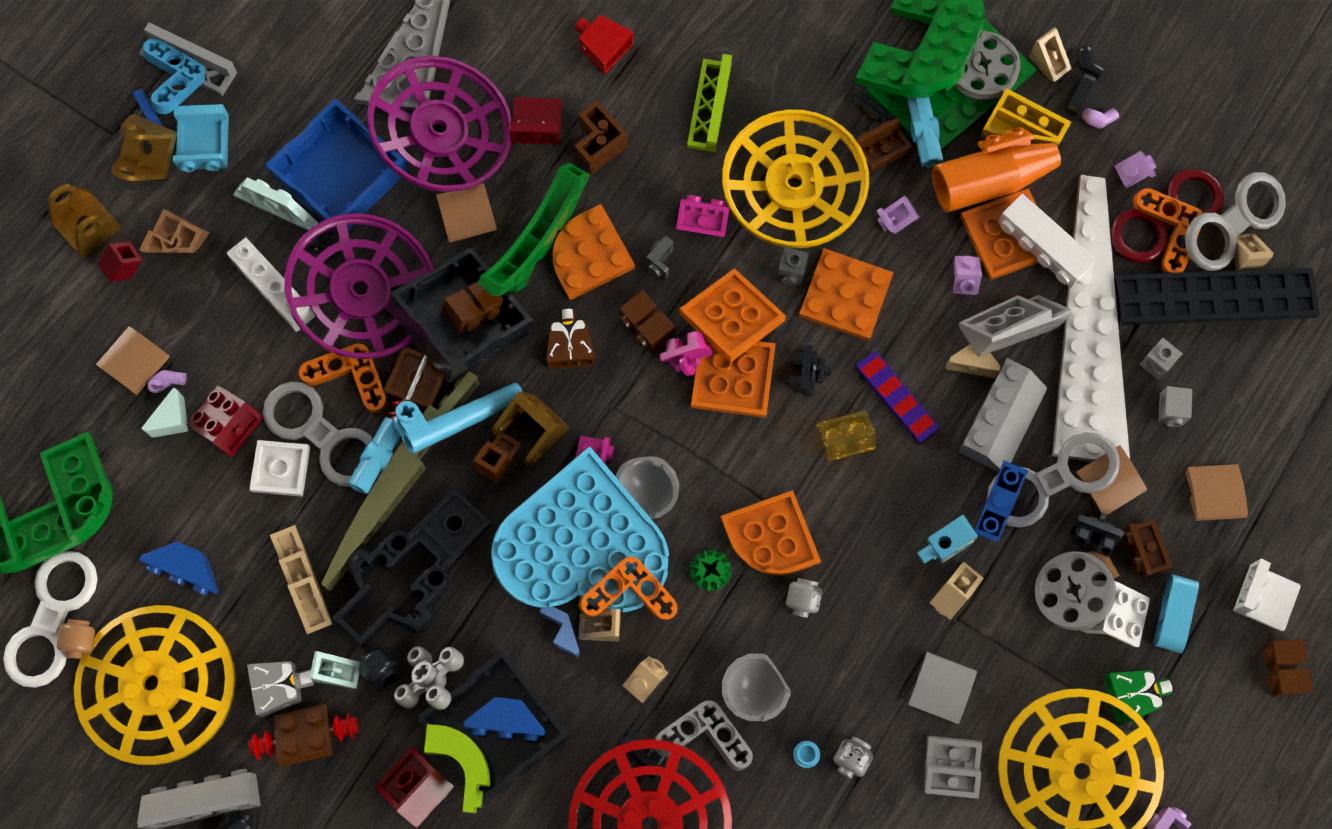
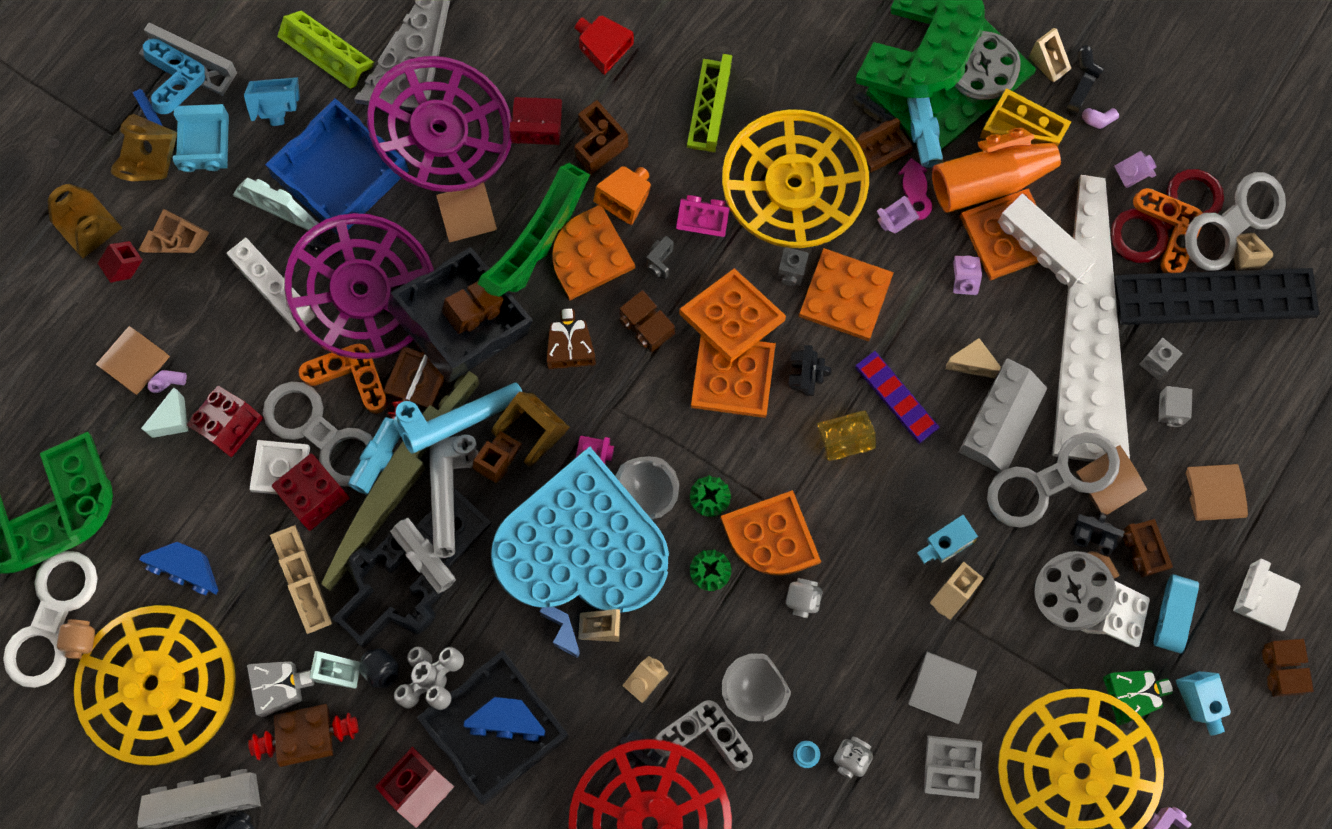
(272, 99): none -> dark azure brick
(310, 491): none -> dark red bracket
(323, 48): none -> lime fence
(422, 556): none -> light grey piece
(445, 457): none -> light grey axle
(455, 744): lime arch -> none
(624, 193): none -> orange torso
(624, 581): orange beam -> none
(686, 357): dark pink hips -> none
(708, 507): none -> green gear
(916, 186): none -> dark pink brick
(1000, 501): blue slope -> none
(1012, 323): light grey slope -> none
(1205, 699): none -> medium azure torso

